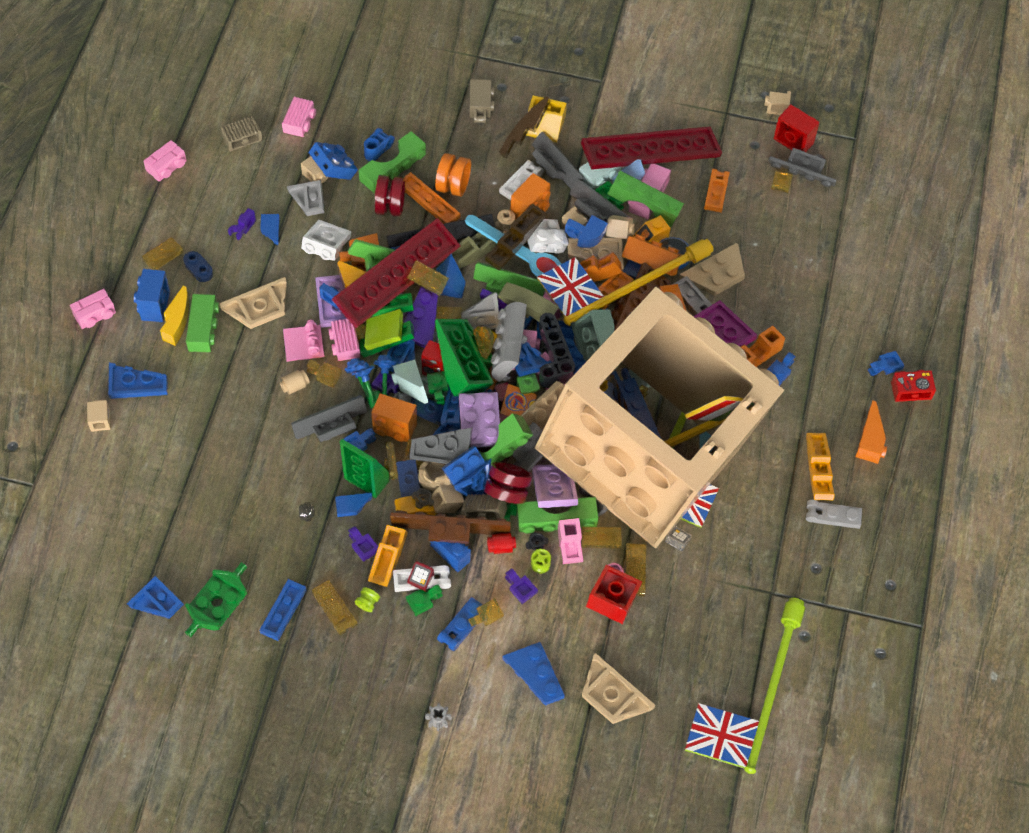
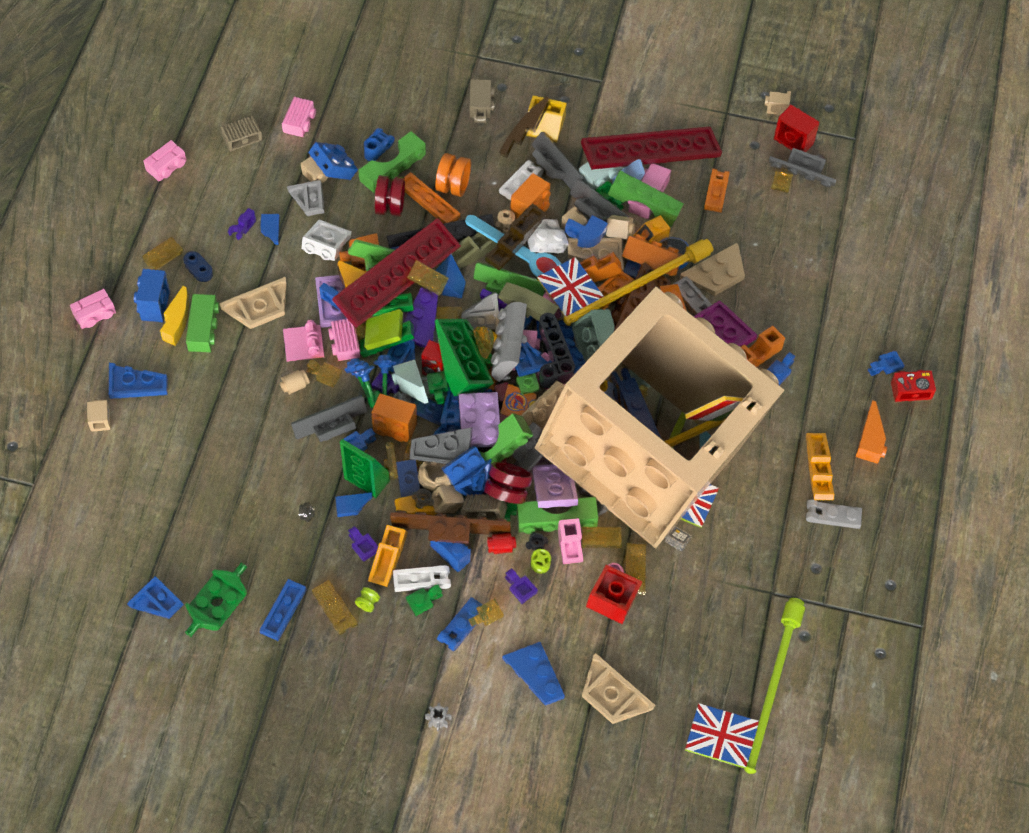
(420, 576): slope -> none

